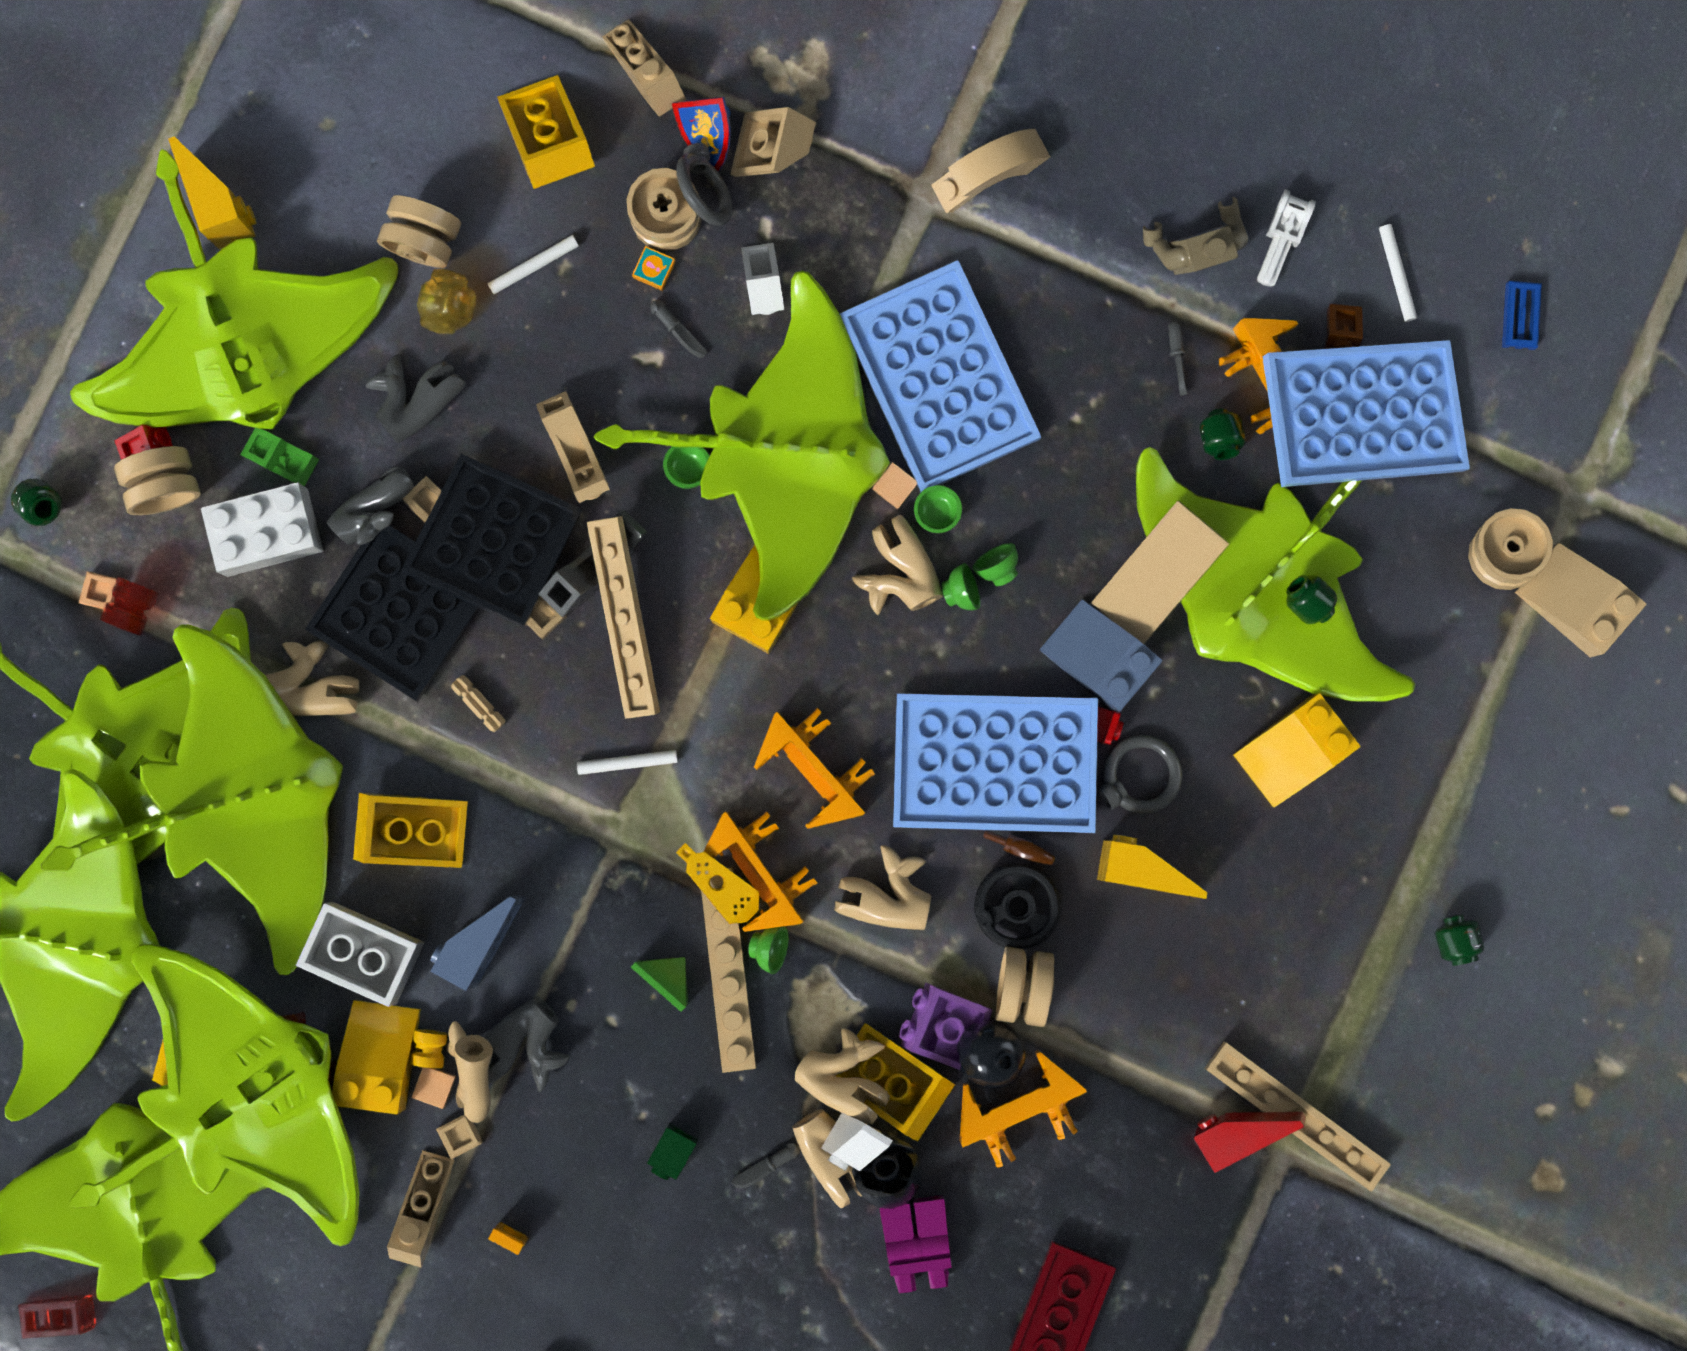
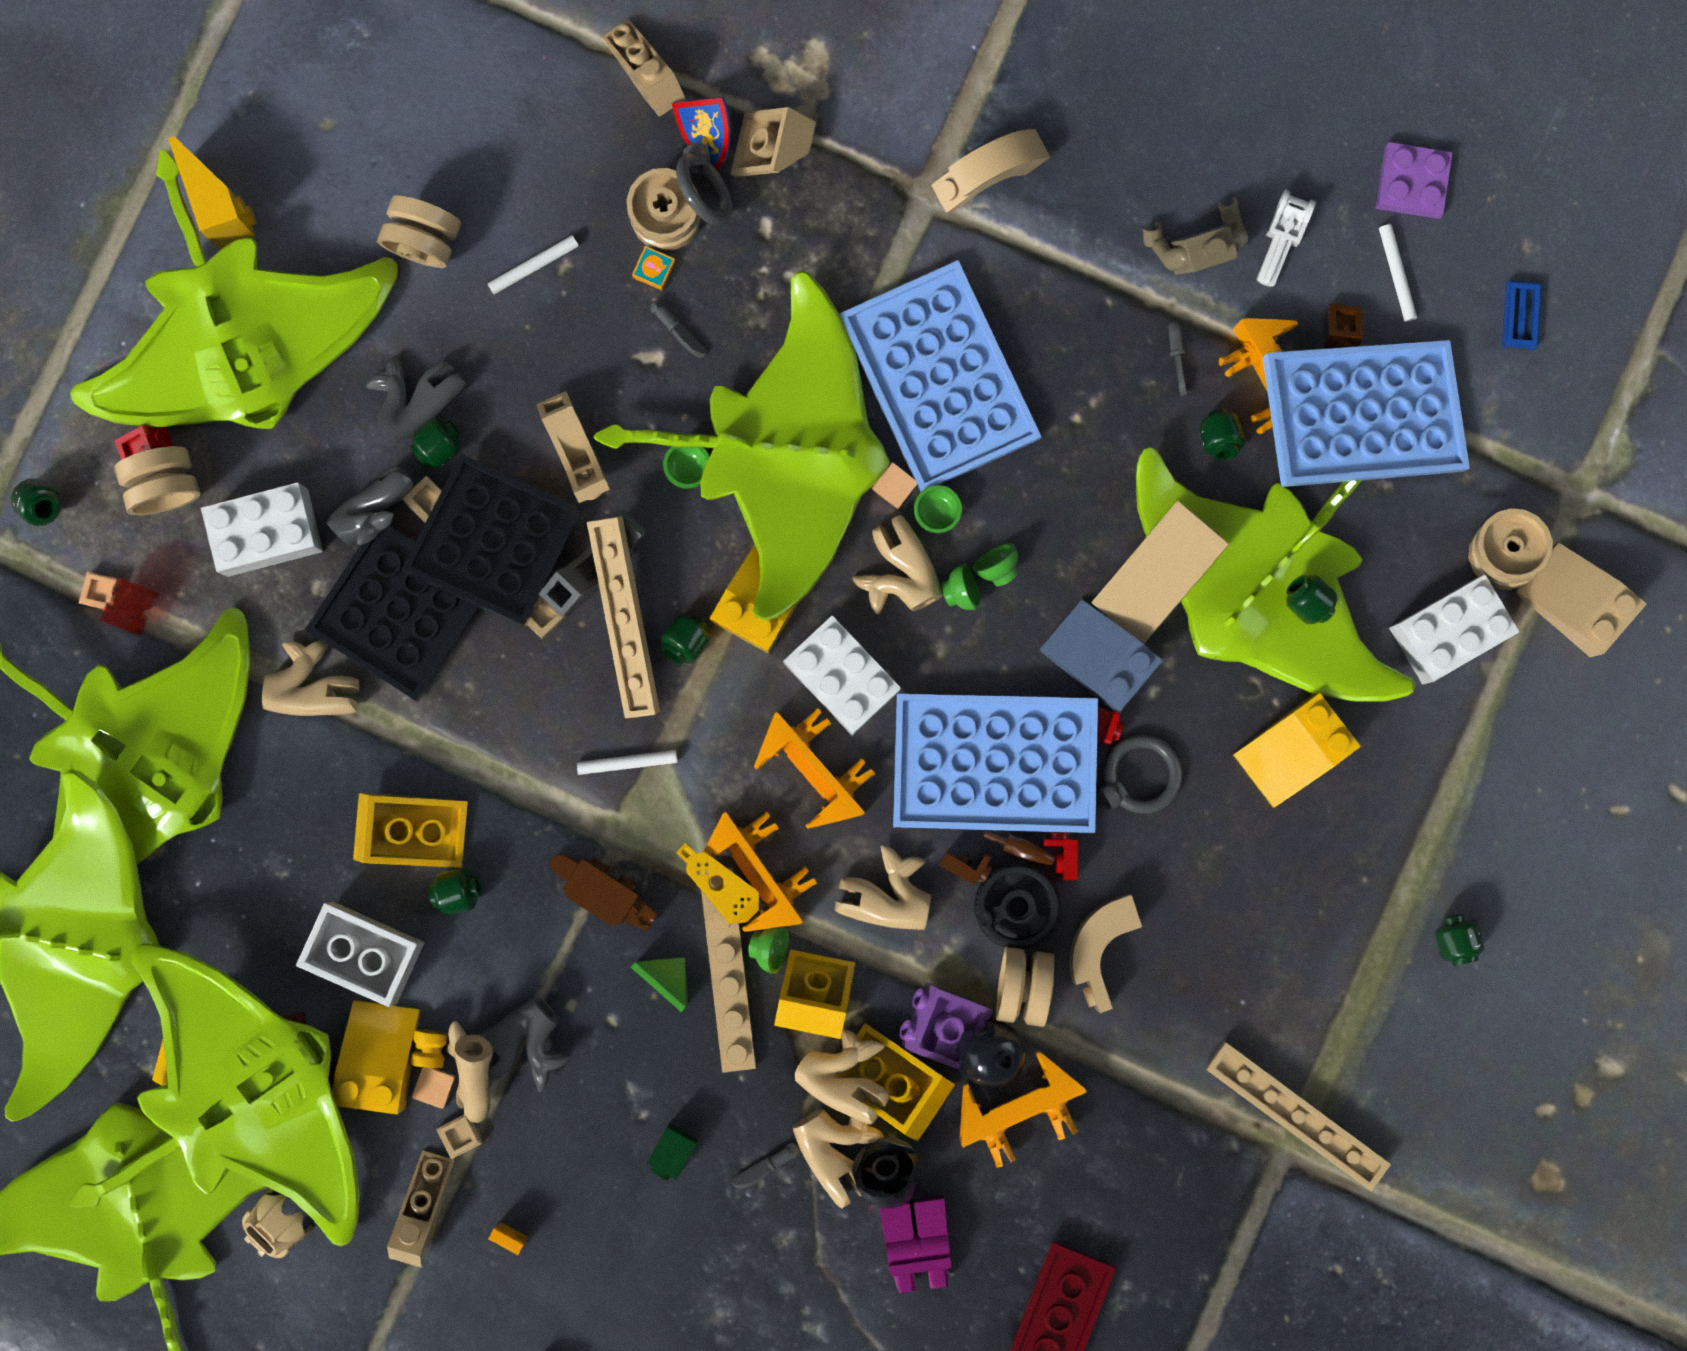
(78, 1312): clear red slope -> none
(240, 796): lime animal -> none
(273, 1226): none -> tan helmet
(279, 456): bright green slope -> none
(436, 442): none -> dark green head
(446, 302): clear yellow hair -> none
(455, 891): none -> dark green head
(470, 951): sand blue slope -> none
(478, 703): tan axle -> none
(546, 131): yellow slope -> none
(601, 893): none -> reddish brown hinge
(685, 639): none -> dark green head
(762, 279): white slope -> none
(815, 994): none -> yellow slope
(842, 675): none -> white brick
(854, 1143): white slope -> none
(959, 866): none -> reddish brown bracket
(1067, 860): none -> red bracket
(1090, 940): none -> tan arch
(1137, 866): yellow slope -> none
(1243, 1133): red slope -> none
(1413, 180): none -> medium lavender plate
(1454, 629): none -> white brick

